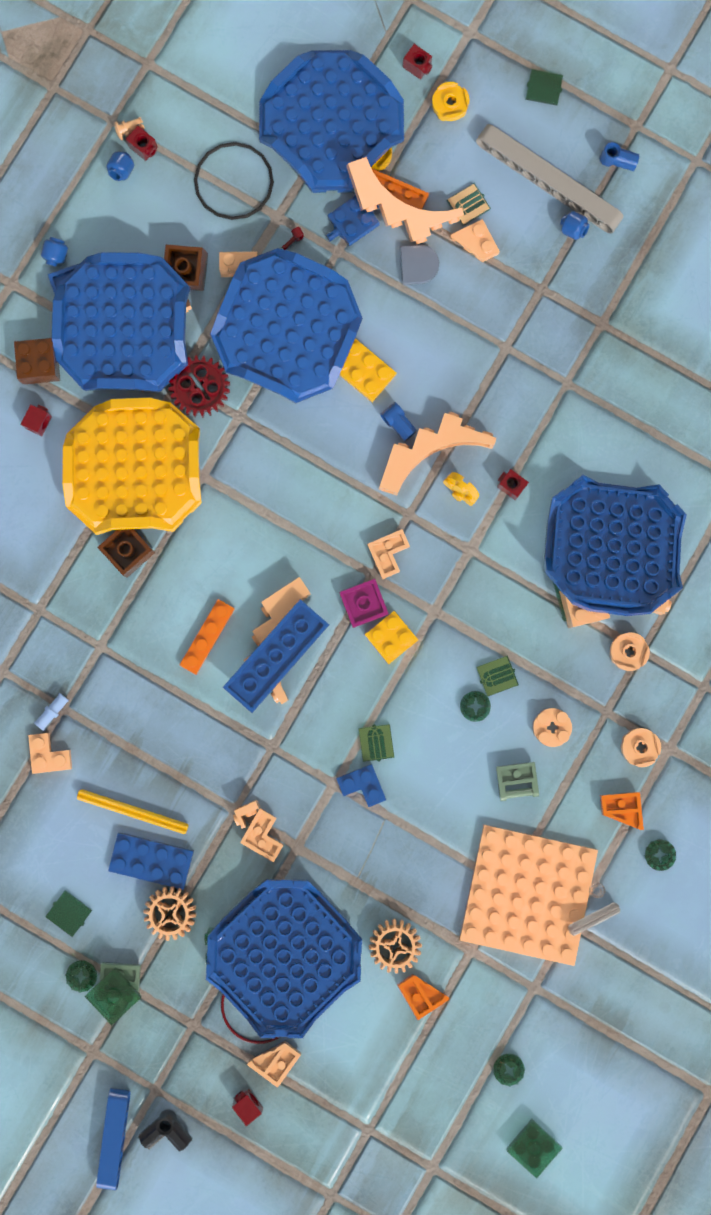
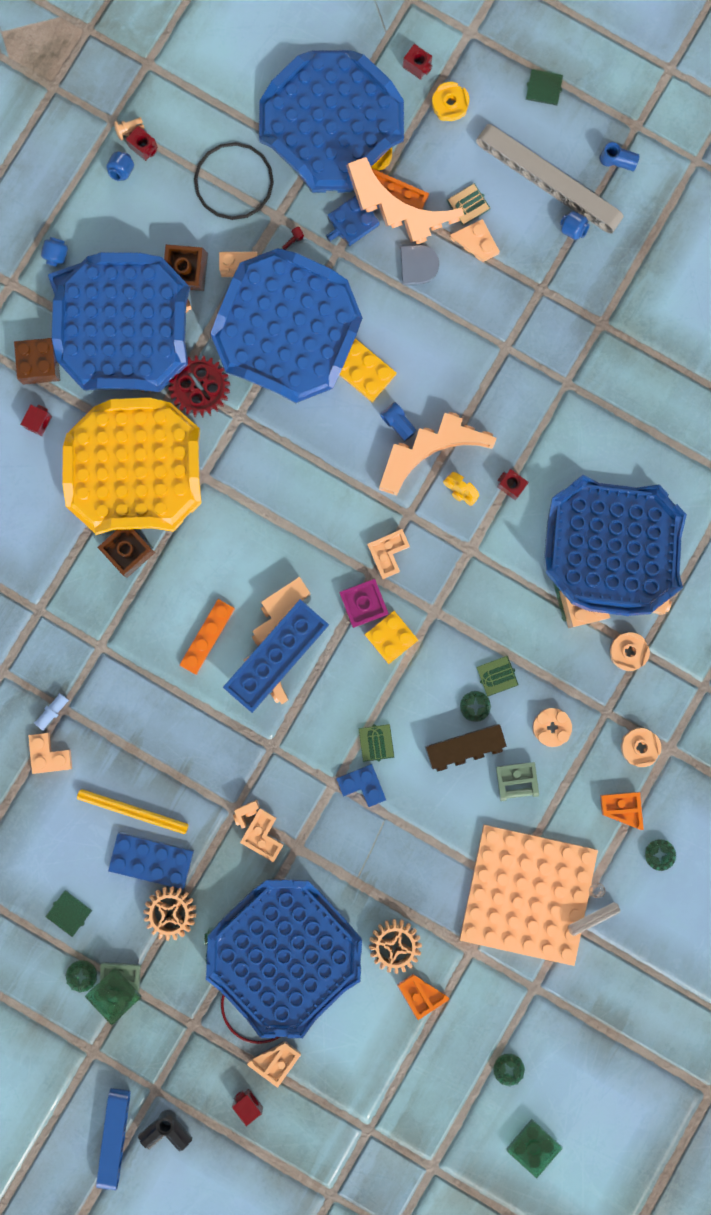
(466, 746): none -> dark brown brick

